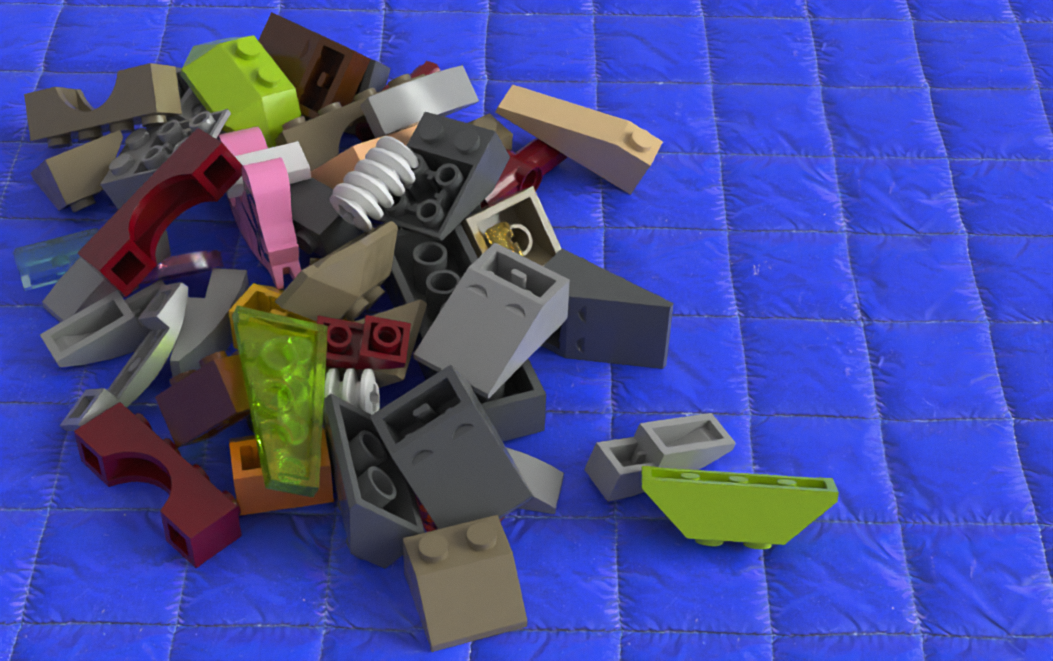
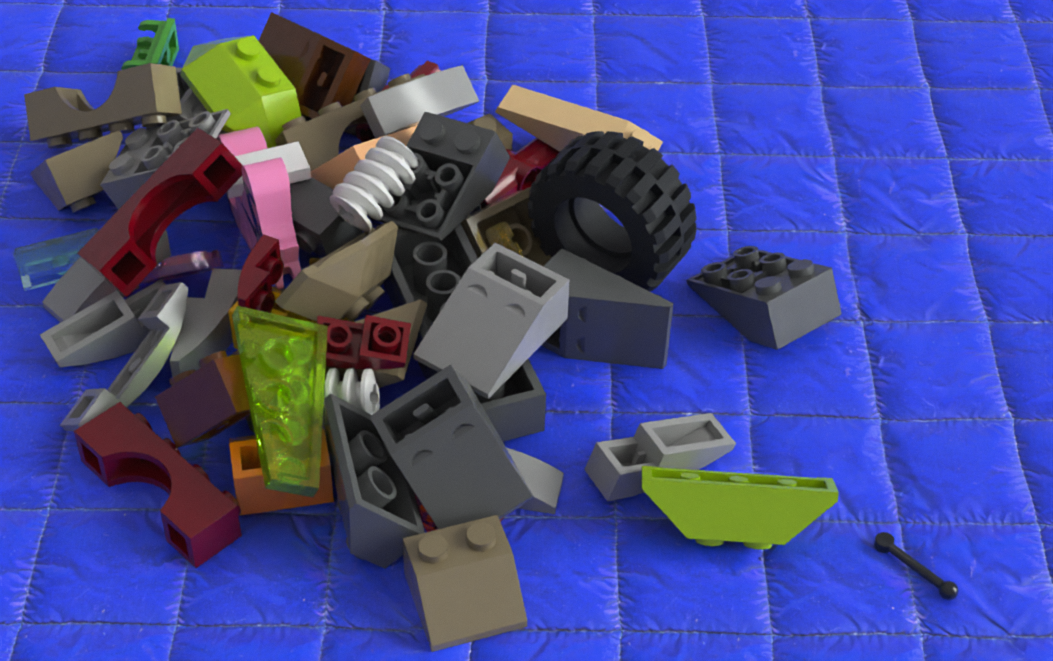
(156, 50): none -> bright green hinge
(258, 275): none -> dark red slope
(630, 185): none -> black tyre
(769, 295): none -> dark grey slope
(885, 543): none -> black hinge

